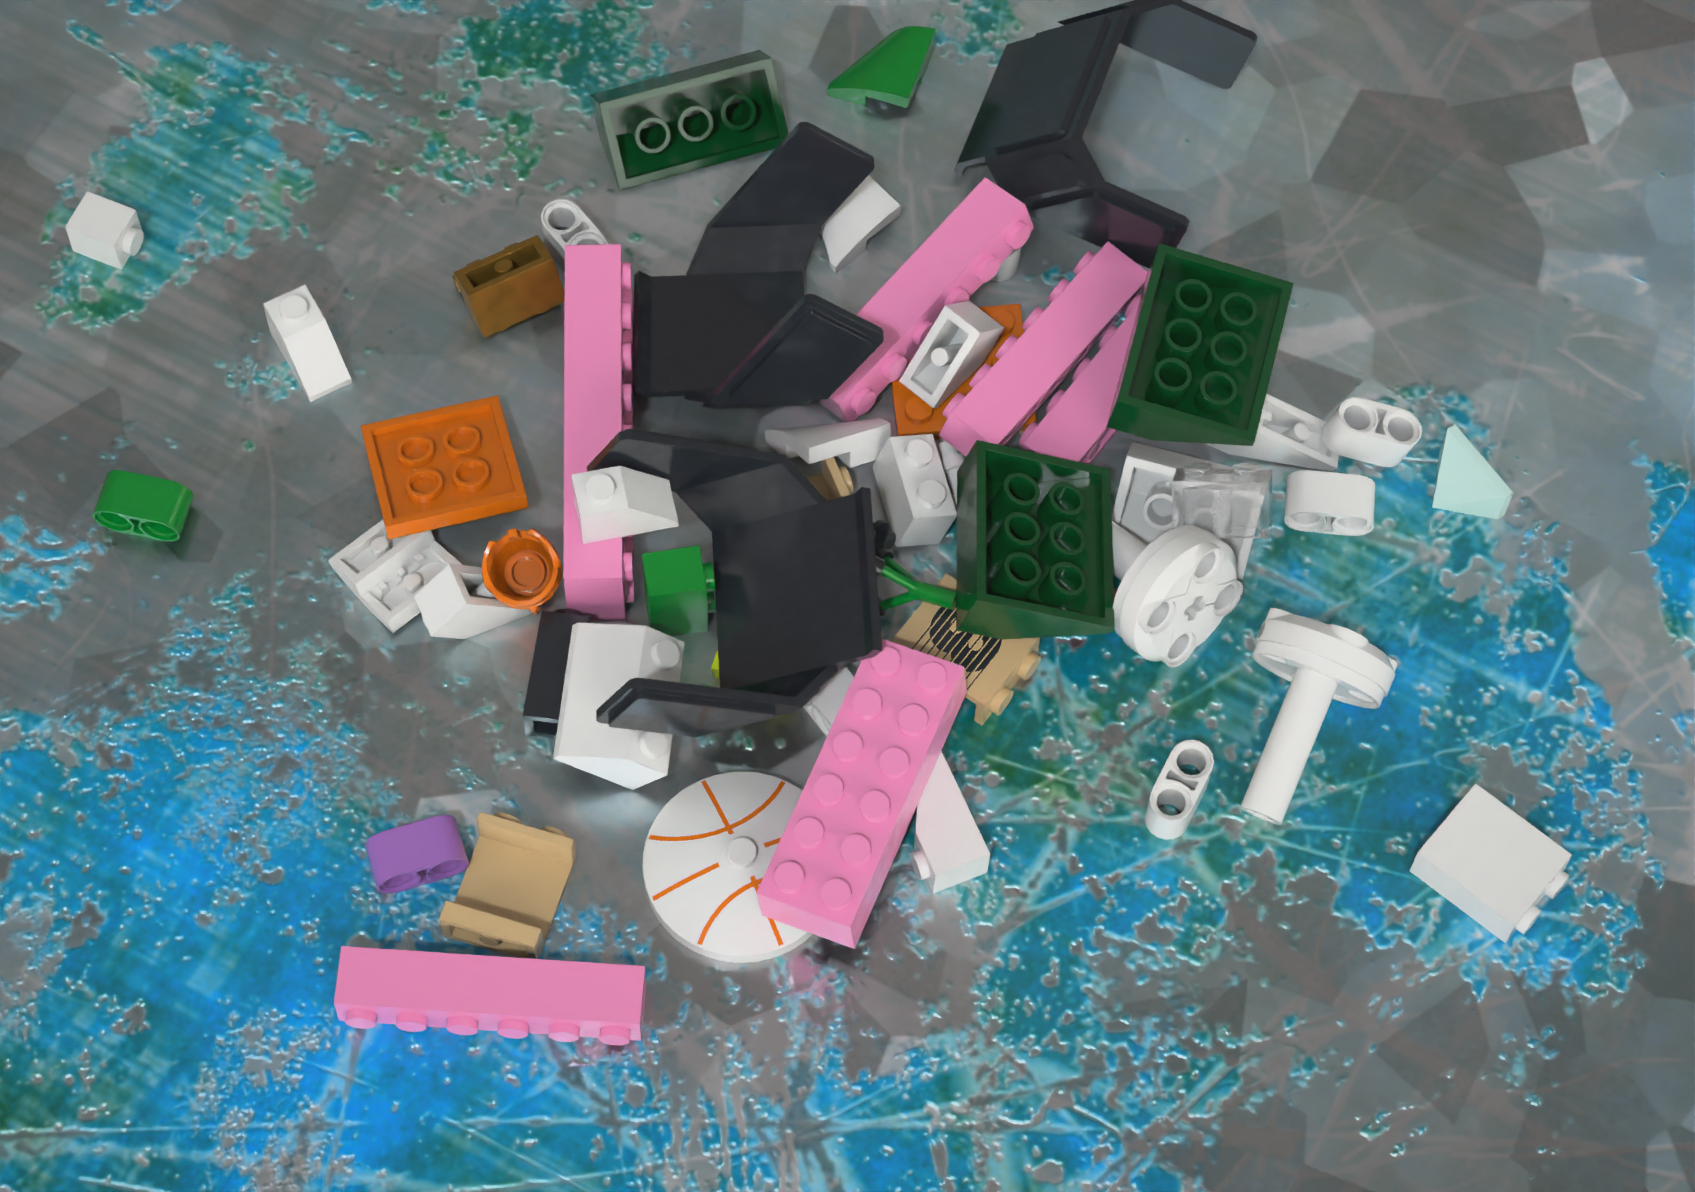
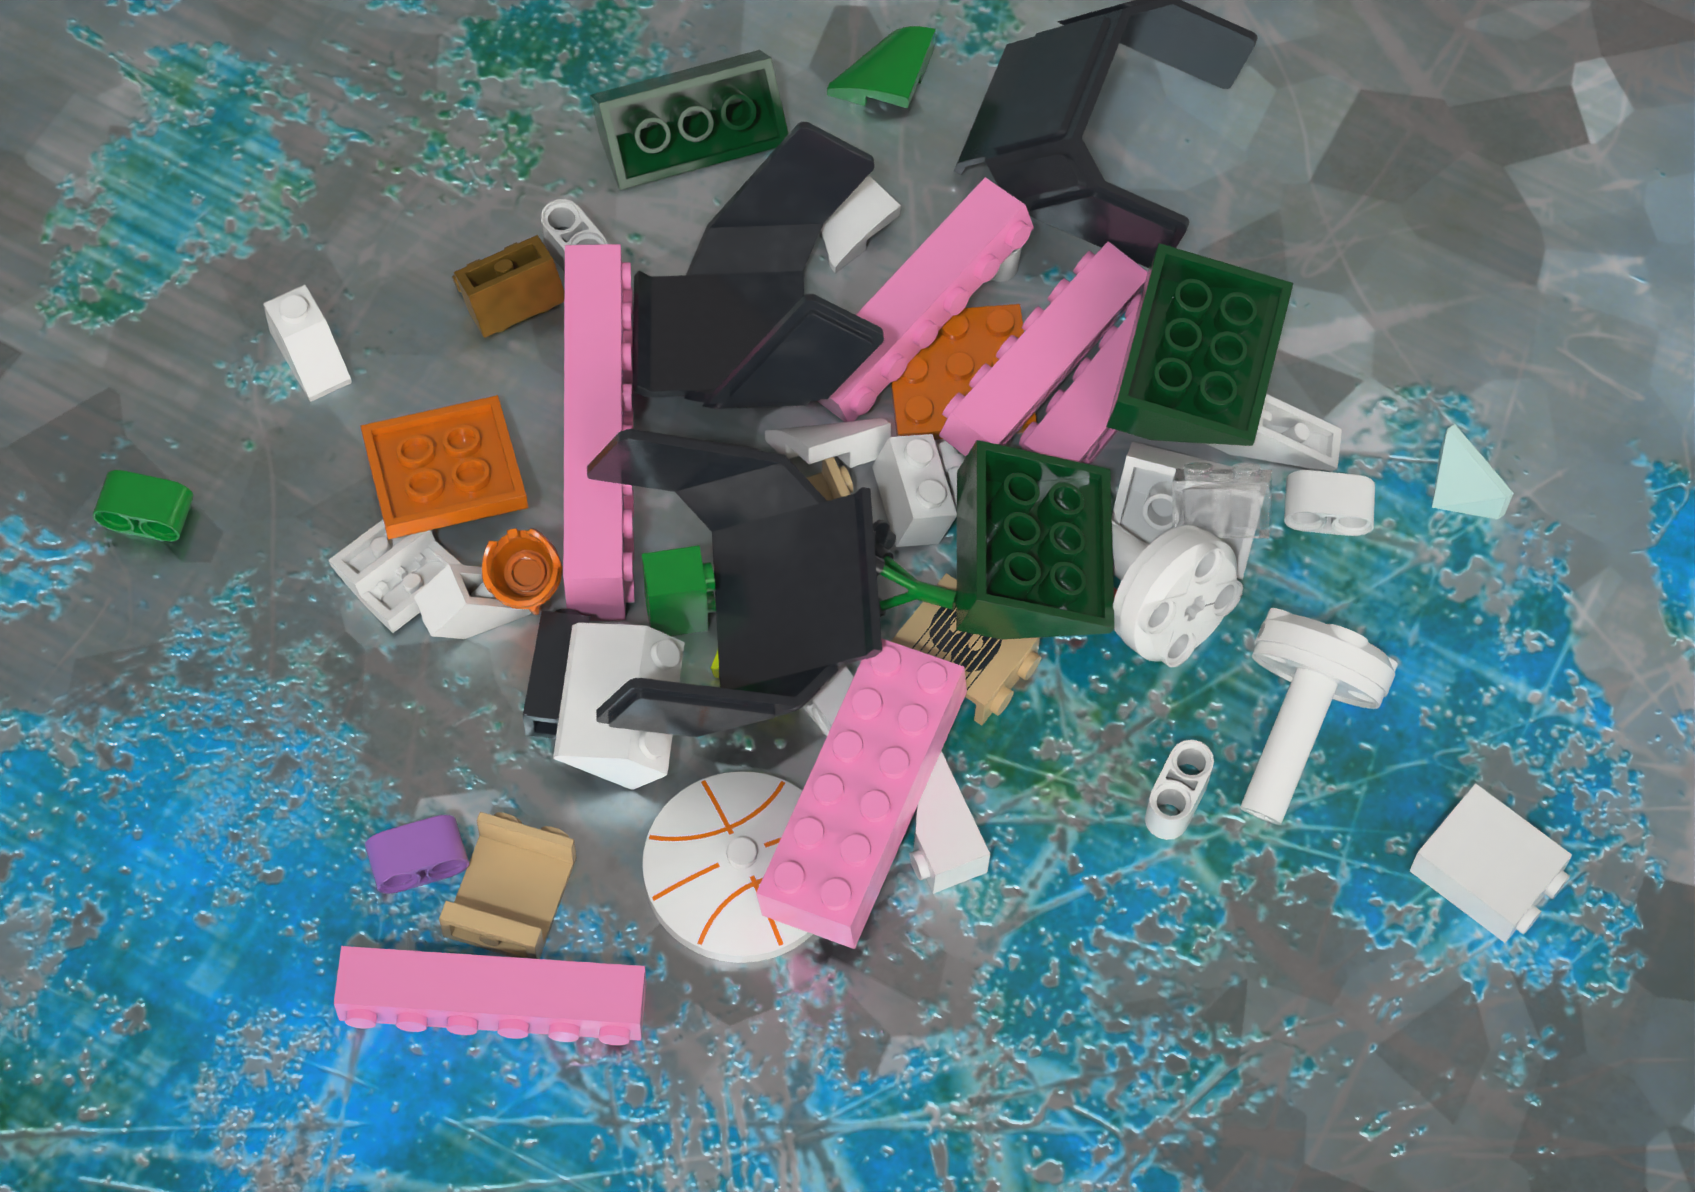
(105, 230): white brick -> none
(621, 503): white slope -> none
(951, 352): white slope -> none
(1371, 432): white beam -> none

